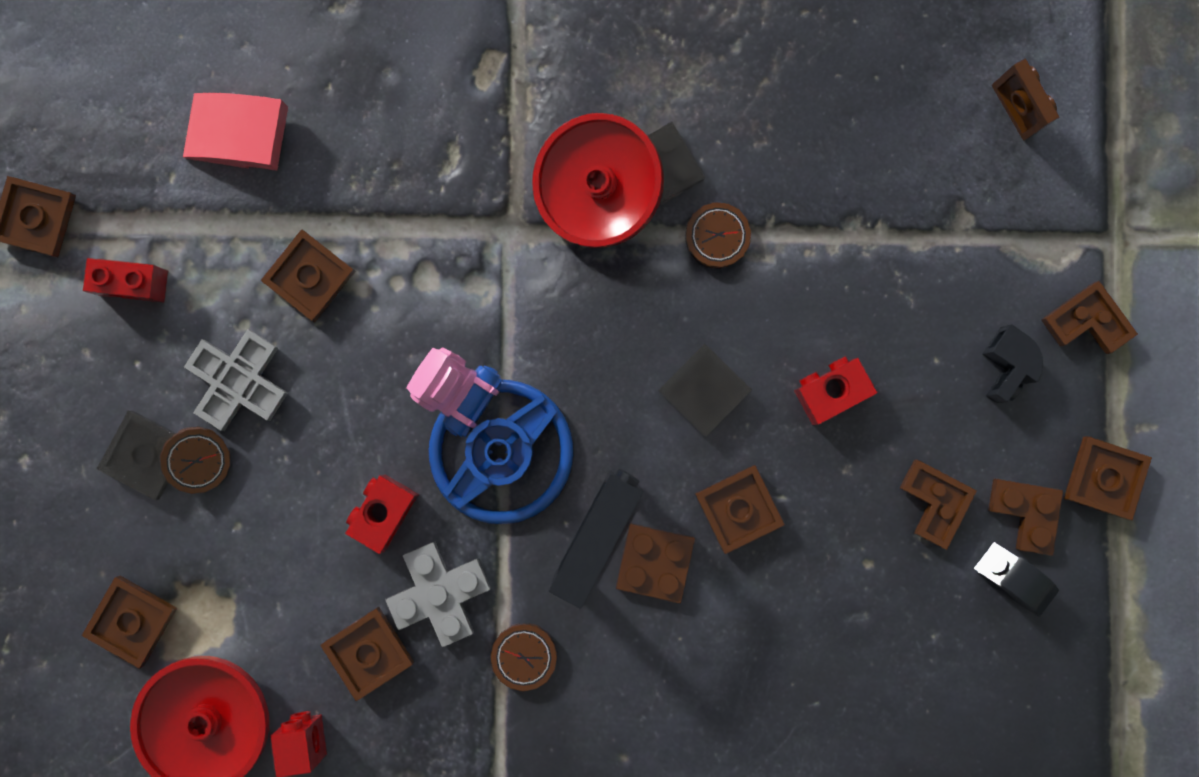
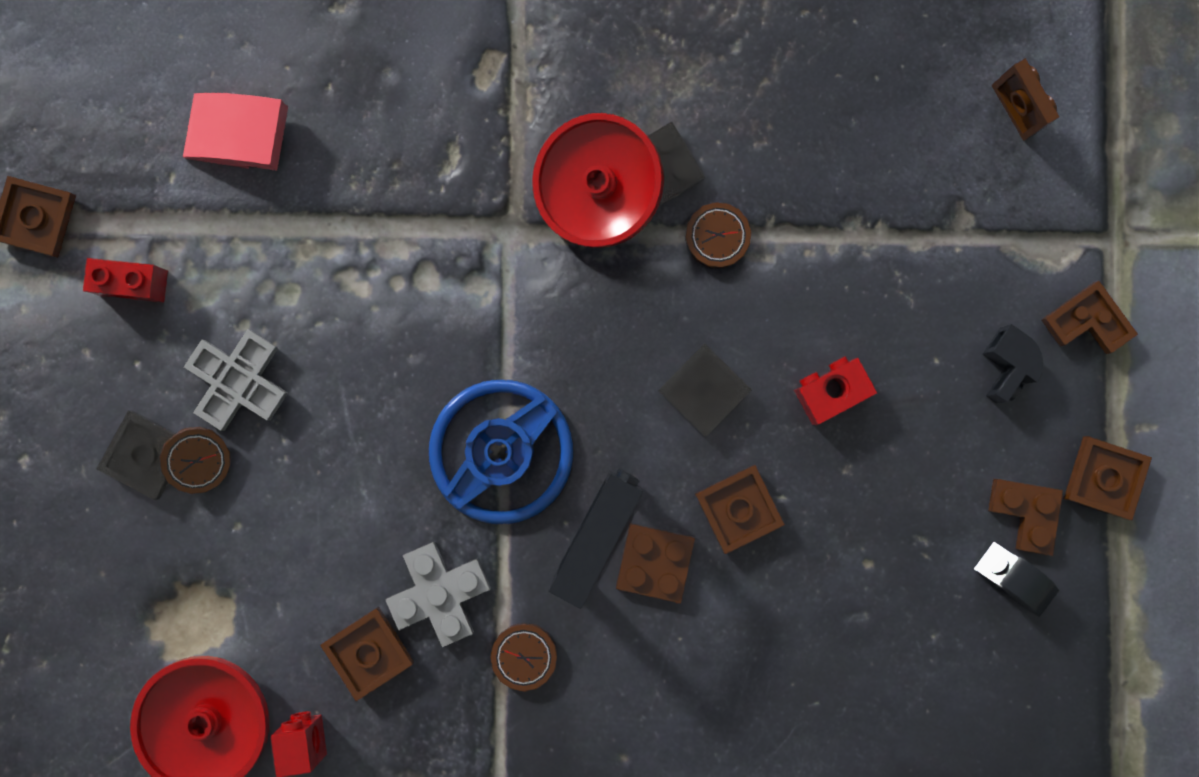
(129, 621): reddish brown plate -> none
(308, 275): reddish brown plate -> none
(398, 502): red brick -> none
(453, 389): bright pink piece -> none
(946, 502): reddish brown plate -> none

